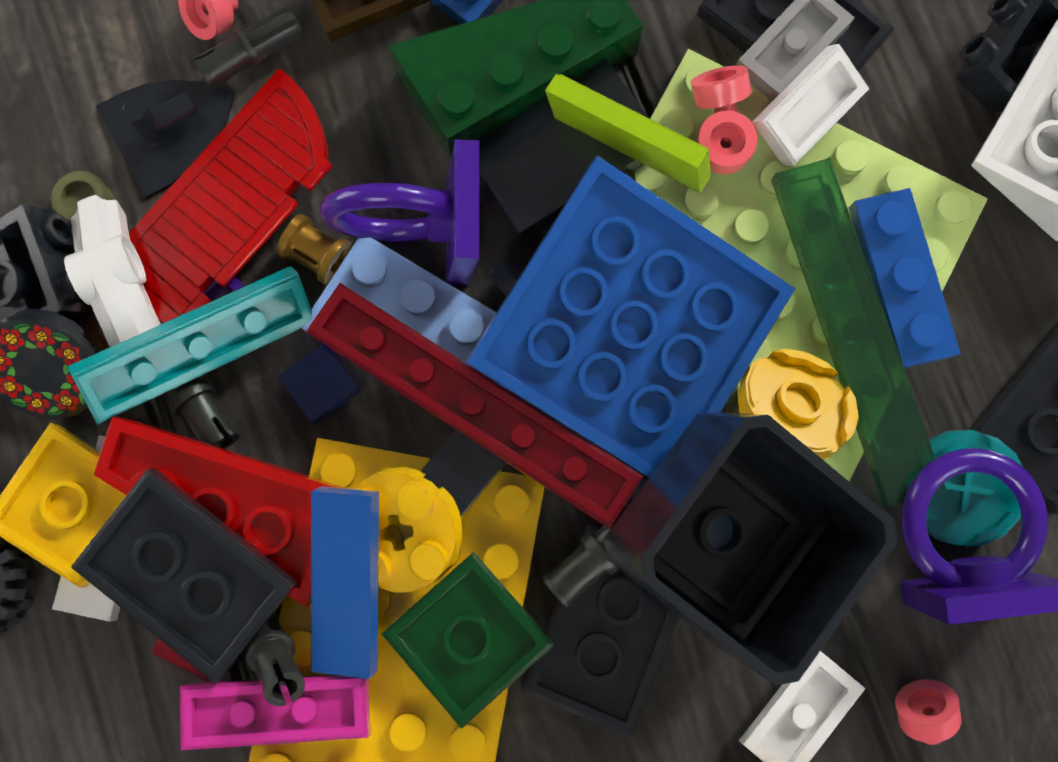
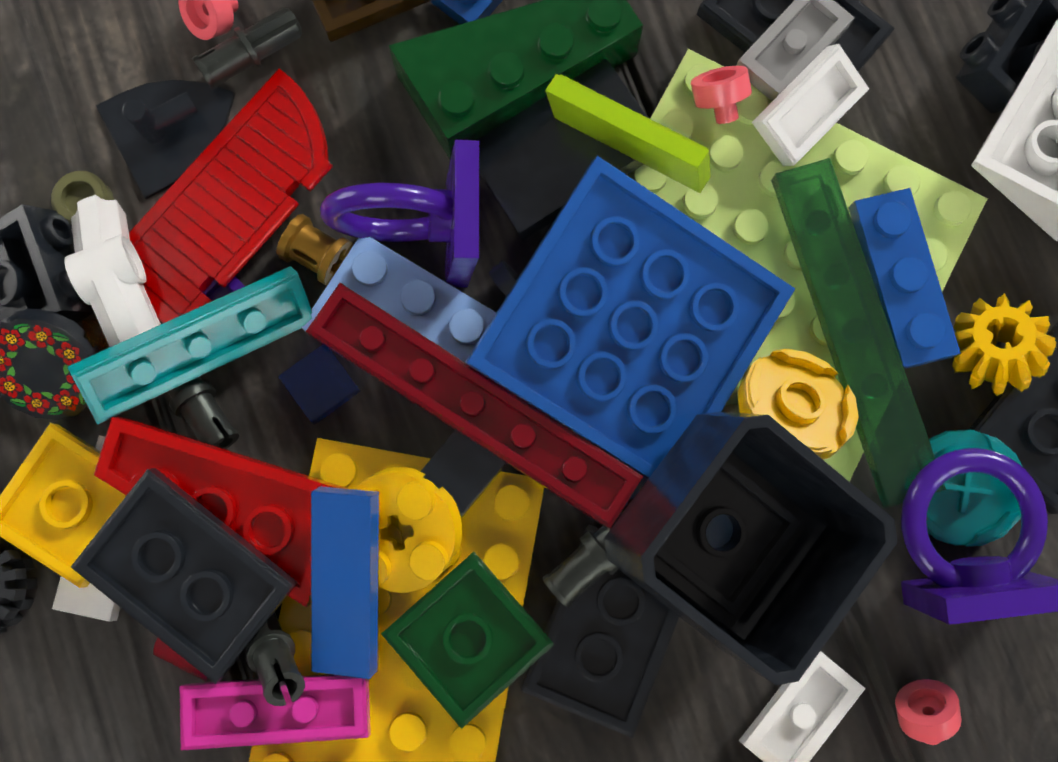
(729, 139): coral tile -> none
(1024, 350): none -> yellow gear

